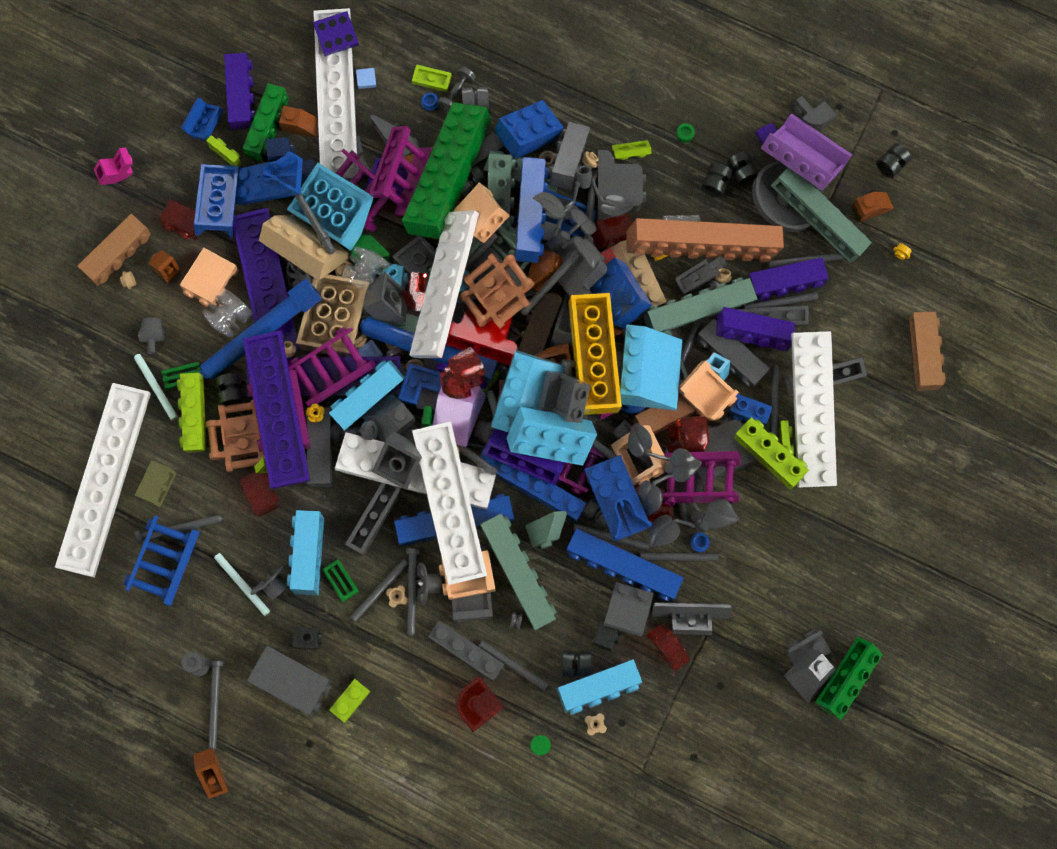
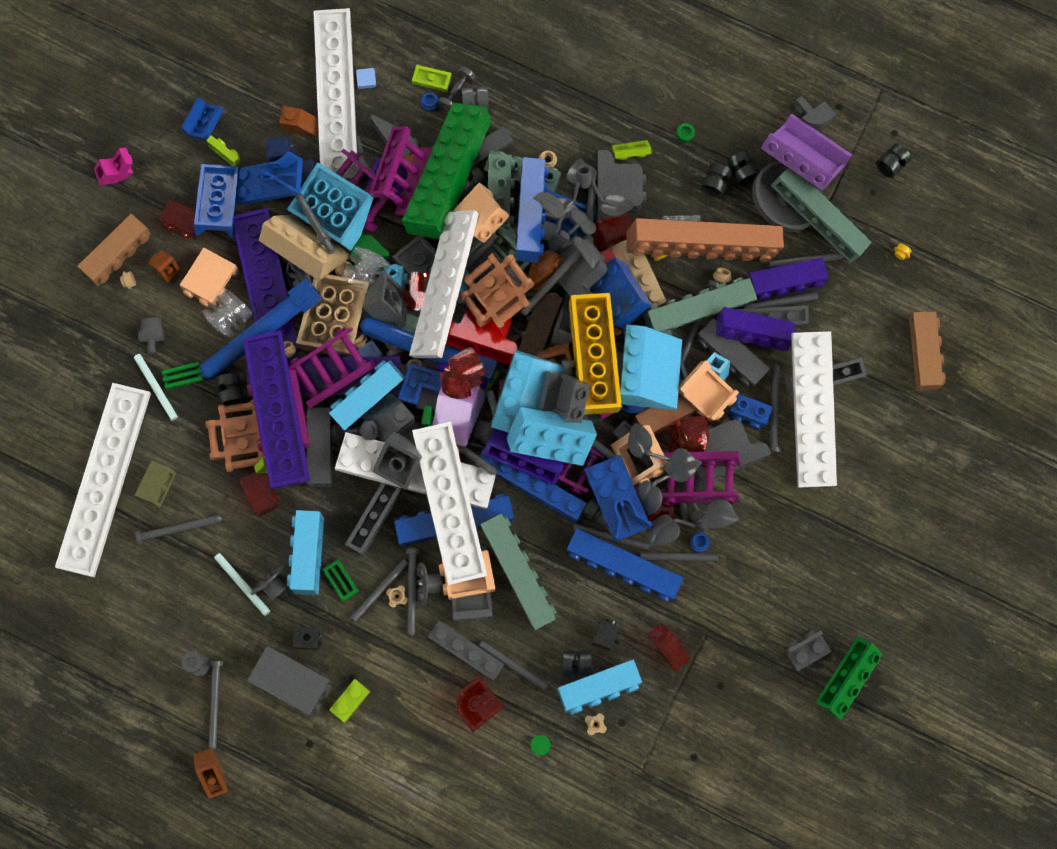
(180, 557): blue fence -> none
(193, 412): lime brick -> none
(239, 90): dark purple brick -> none
(265, 122): green brick -> none
(320, 413): yellow plate -> none
(335, 33): dark purple tile -> none
(516, 620): dark grey bush -> none
(528, 129): blue brick -> none
(546, 529): sand green slope -> none
(569, 155): dark grey brick -> none
(590, 159): tan plate -> none
(628, 609): dark grey slope -> none
(692, 618): dark grey bracket -> none
(700, 274): dark grey hinge -> none
(763, 132): dark purple tile -> none
(771, 453): lime brick -> none
(785, 434): lime plate -> none
(810, 674): dark grey slope -> none
(872, 205): dark orange slope -> none

